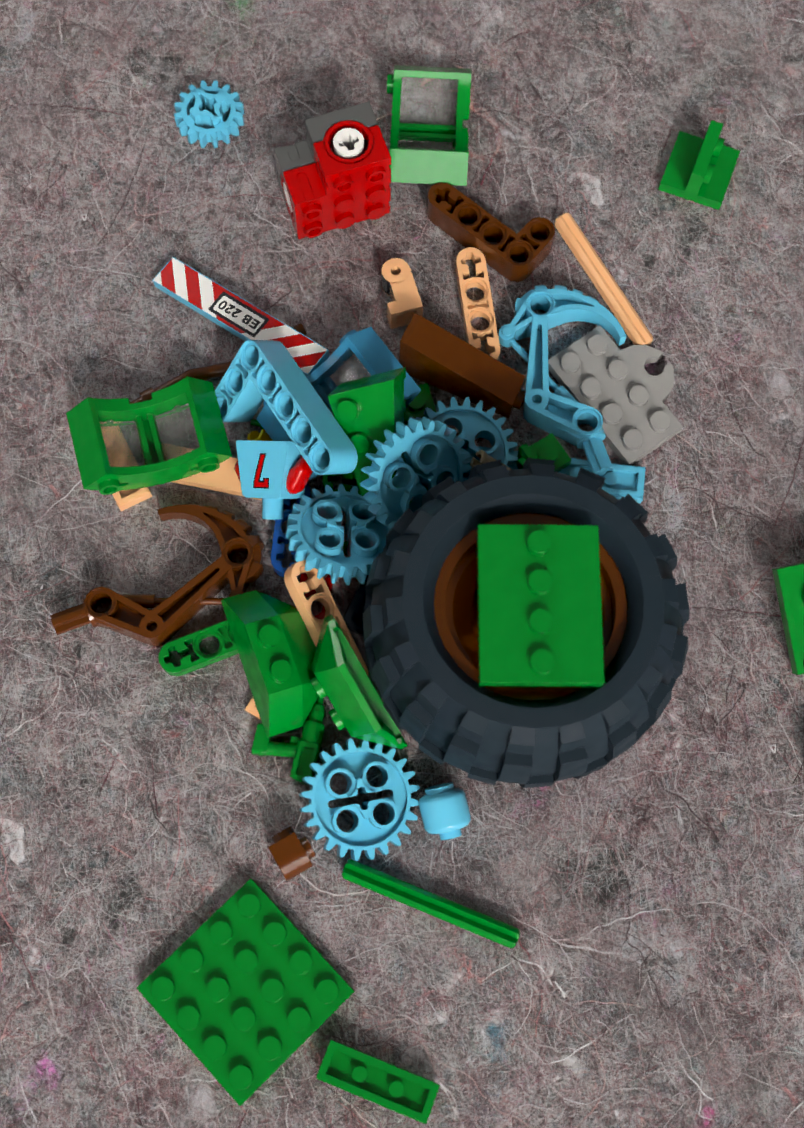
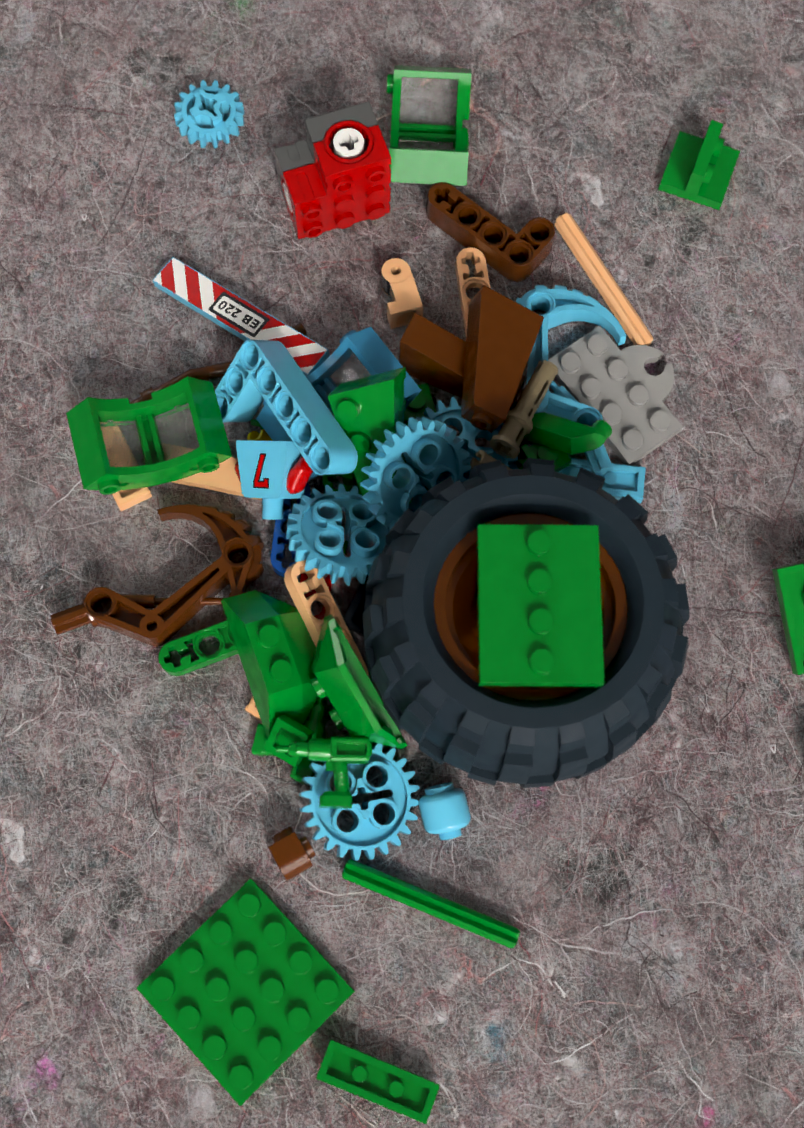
(284, 732): none -> green plate
(337, 754): none -> green piece
(495, 356): none -> reddish brown slope
(519, 420): none -> dark tan pin
(566, 434): none -> green piece

